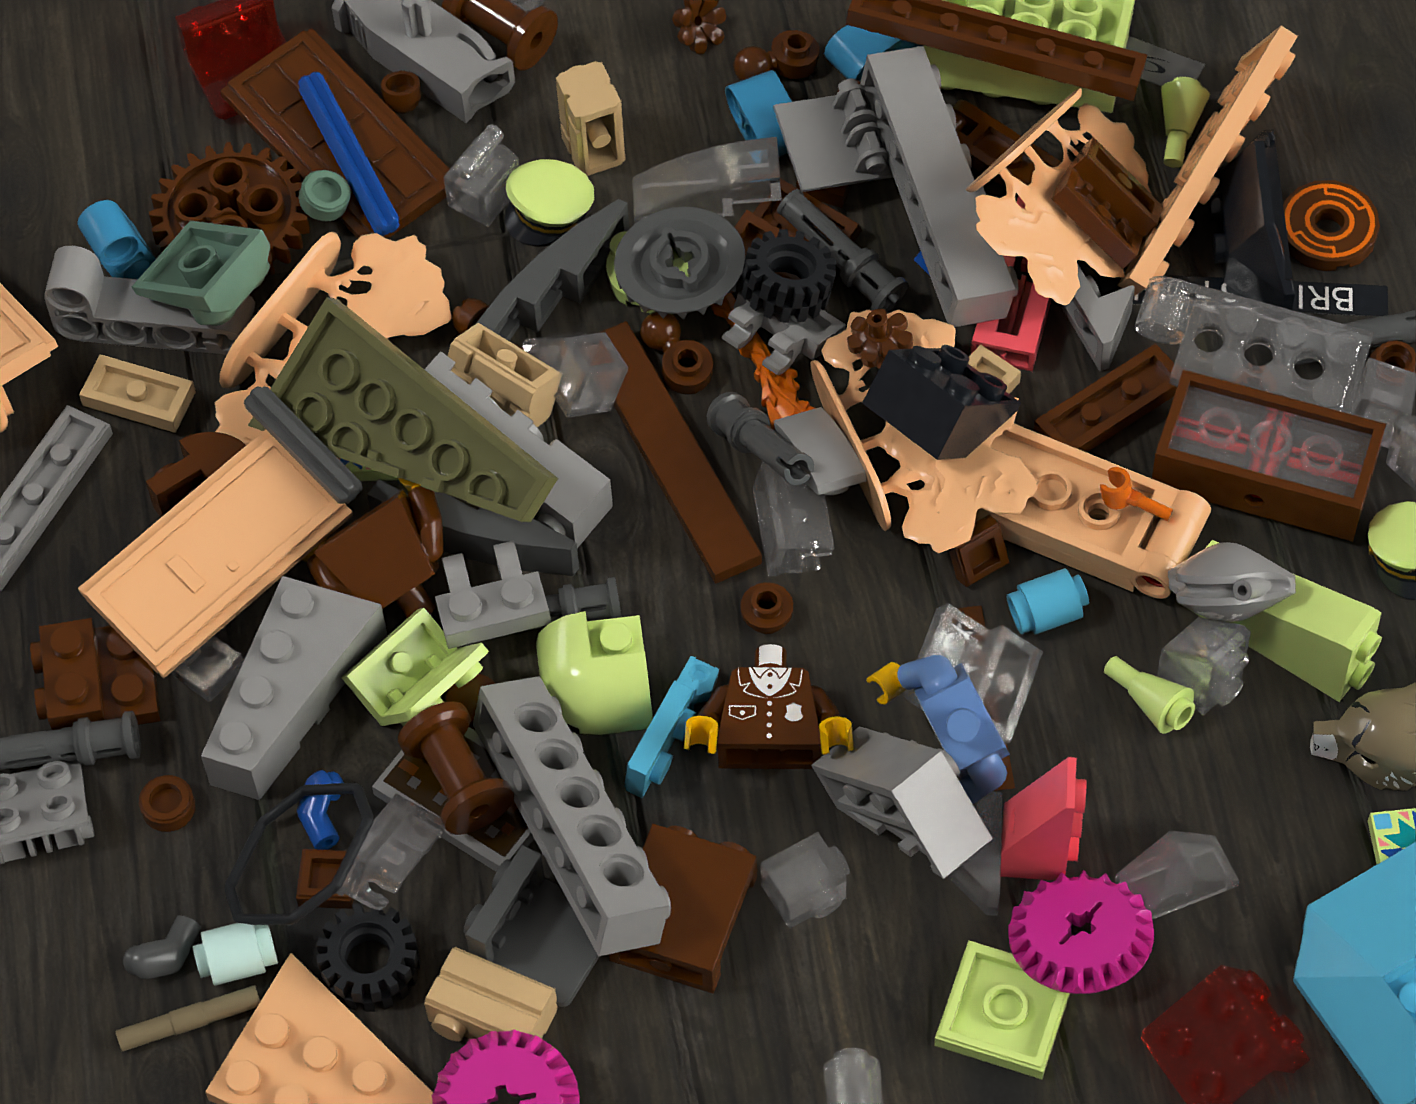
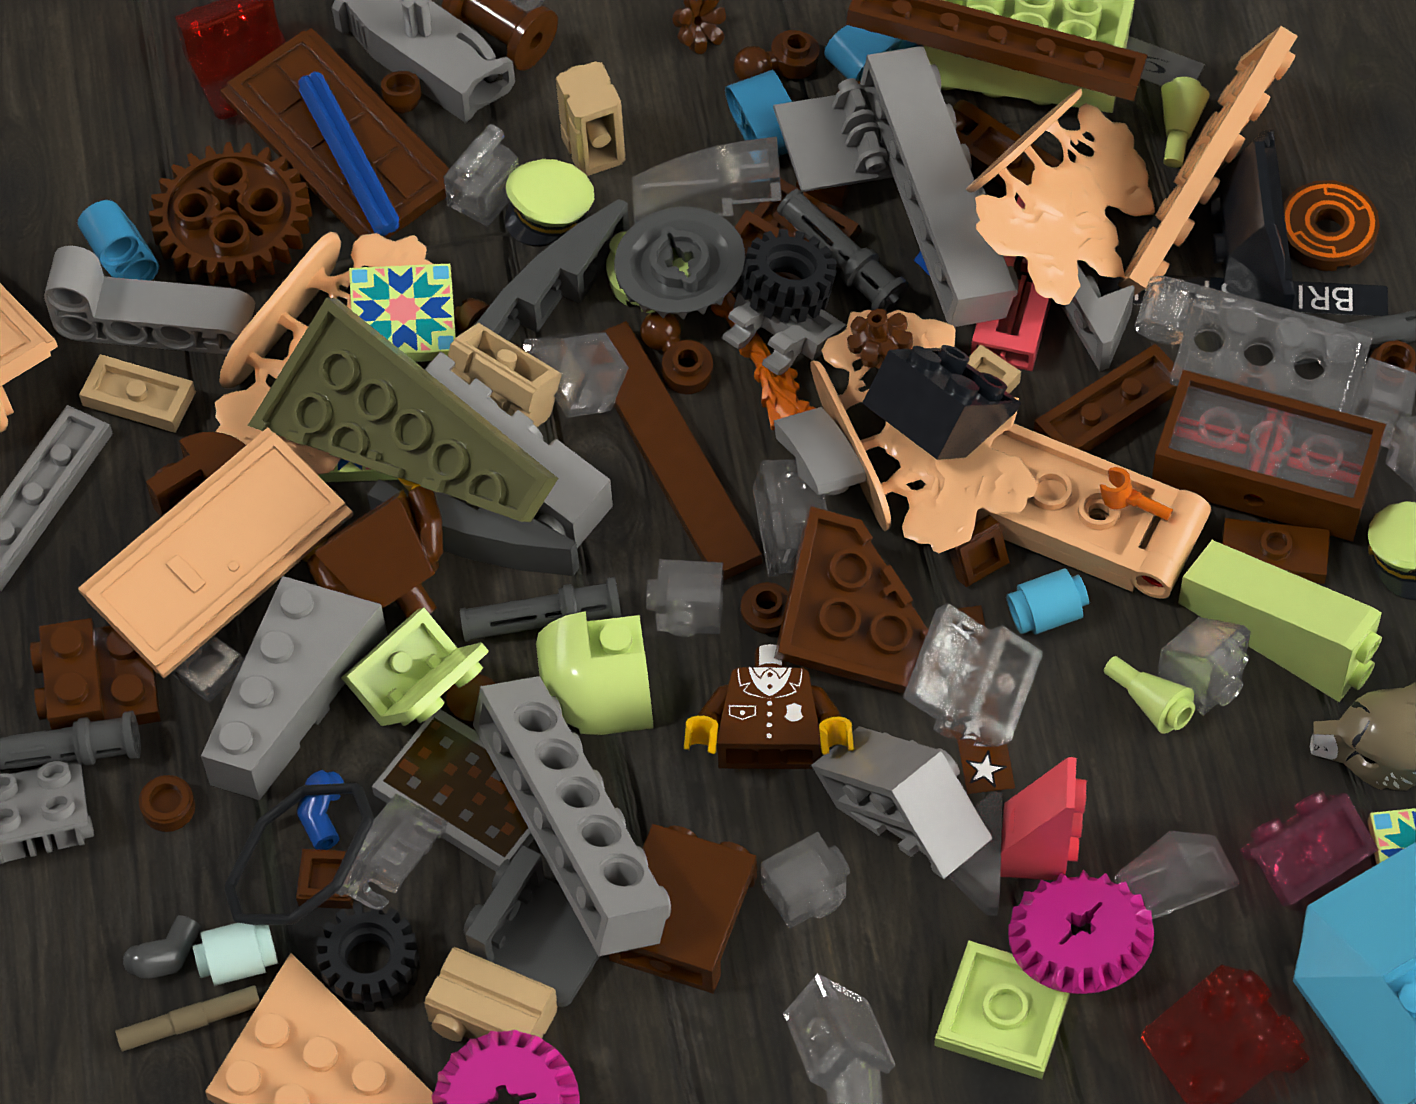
(208, 270): sand green slope -> none
(303, 445): dark grey axle -> none
(324, 195): sand green tile -> none
(407, 306): none -> tile
(439, 738): reddish brown piece -> none
(492, 608): light grey plate -> none
(651, 756): medium azure hinge -> none
(687, 597): none -> clear brick
(751, 432): dark grey pin -> none
(834, 1029): none -> clear panel
(848, 607): none -> reddish brown plate
(955, 716): medium blue torso -> none
(1107, 202): reddish brown slope -> none
(1229, 582): light grey hat -> none
(1284, 546): none -> reddish brown plate
(1310, 846): none -> clear pink bracket

